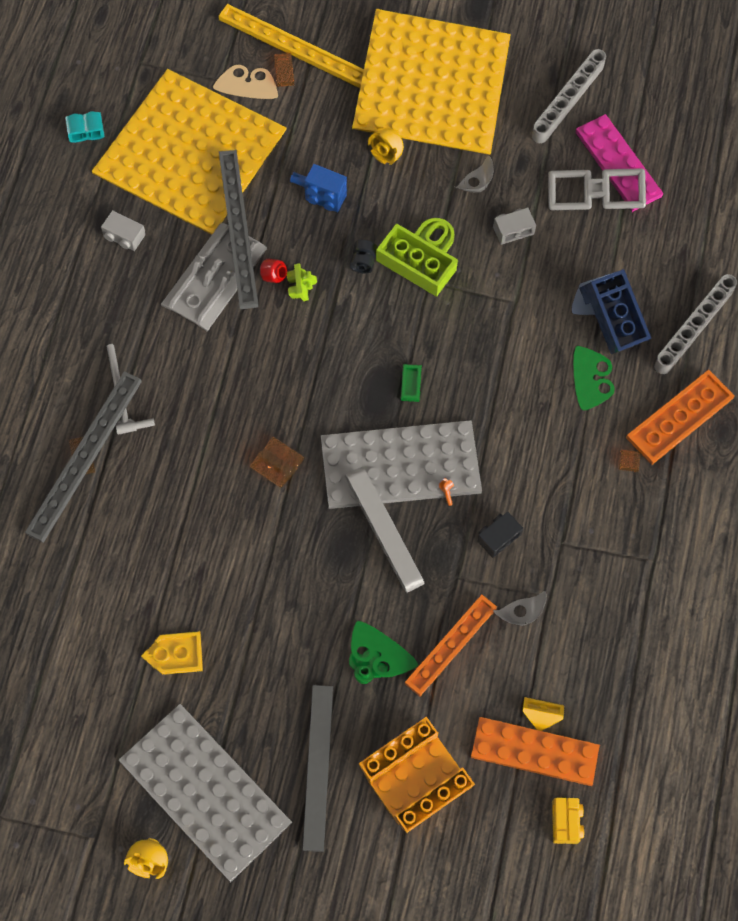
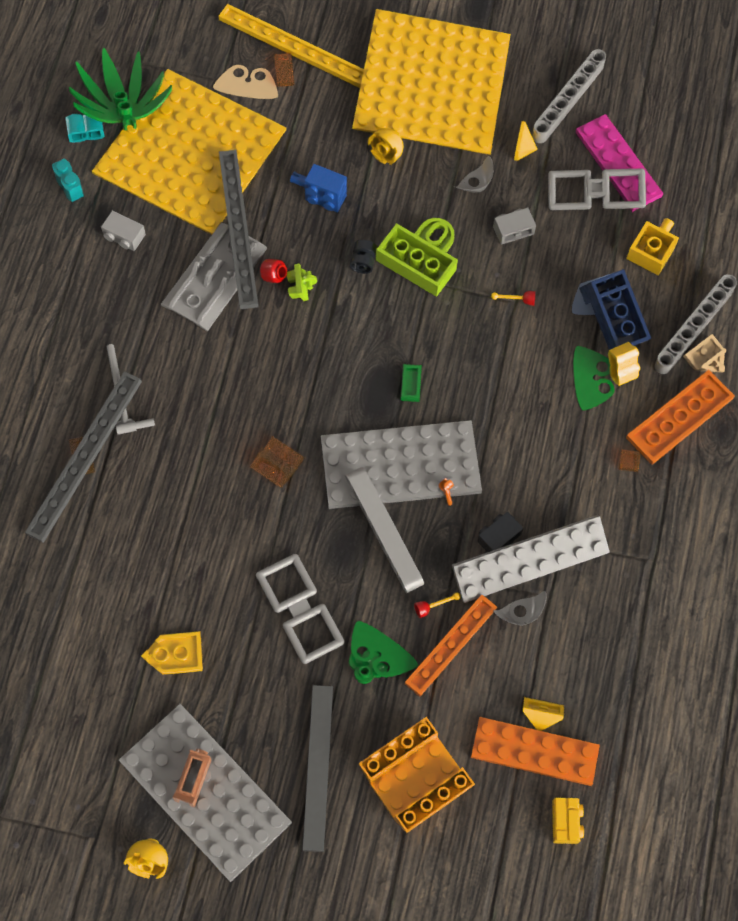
(68, 180): none -> teal brick
(120, 108): none -> green plant
(191, 798): none -> nougat window
(300, 608): none -> light grey bar
(423, 608): none -> hinge
(525, 143): none -> yellow slope
(528, 297): none -> hinge
(530, 558): none -> plate
(624, 363): none -> yellow brick
(653, 246): none -> yellow brick
(707, 356): none -> tan slope

